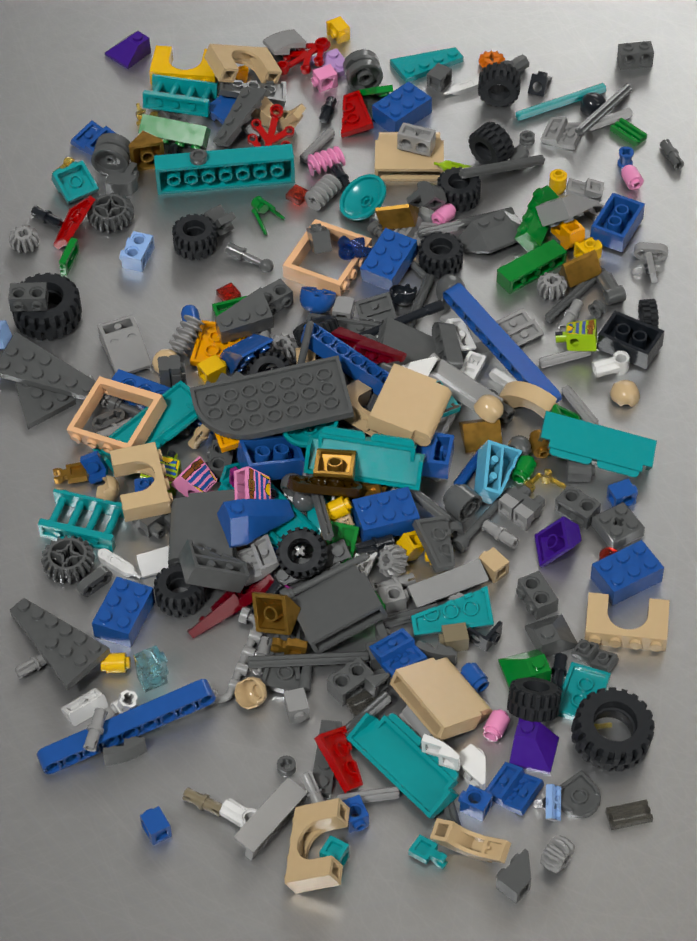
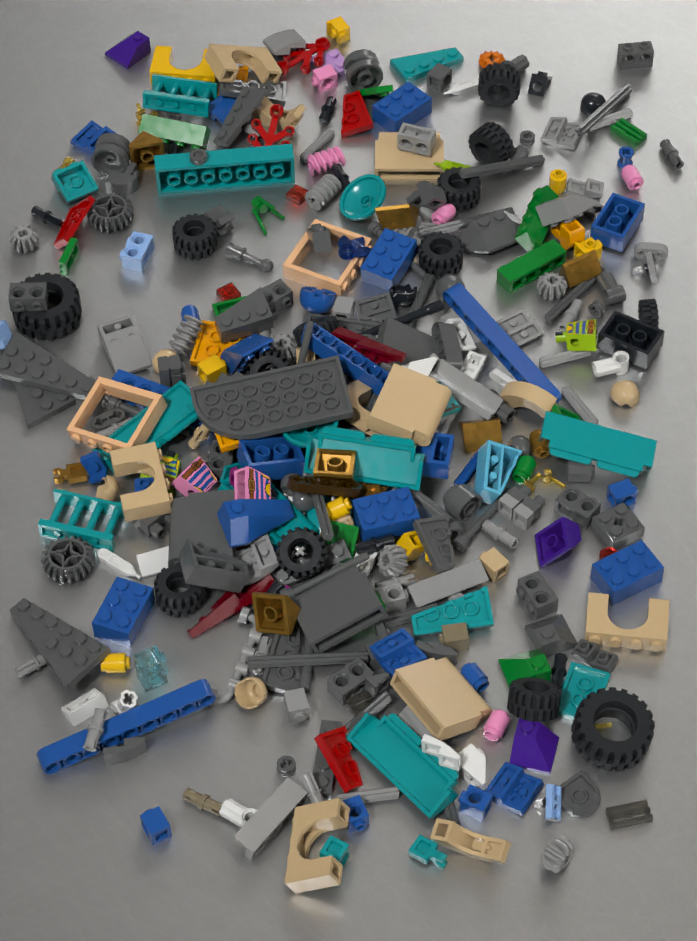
(94, 581): dark grey beam -> none
(291, 646): pearl gold plate -> none
(488, 640): black bracket -> none
(489, 408): tan hair -> none
(516, 878): dark grey slope -> none
(558, 102): teal axle -> none

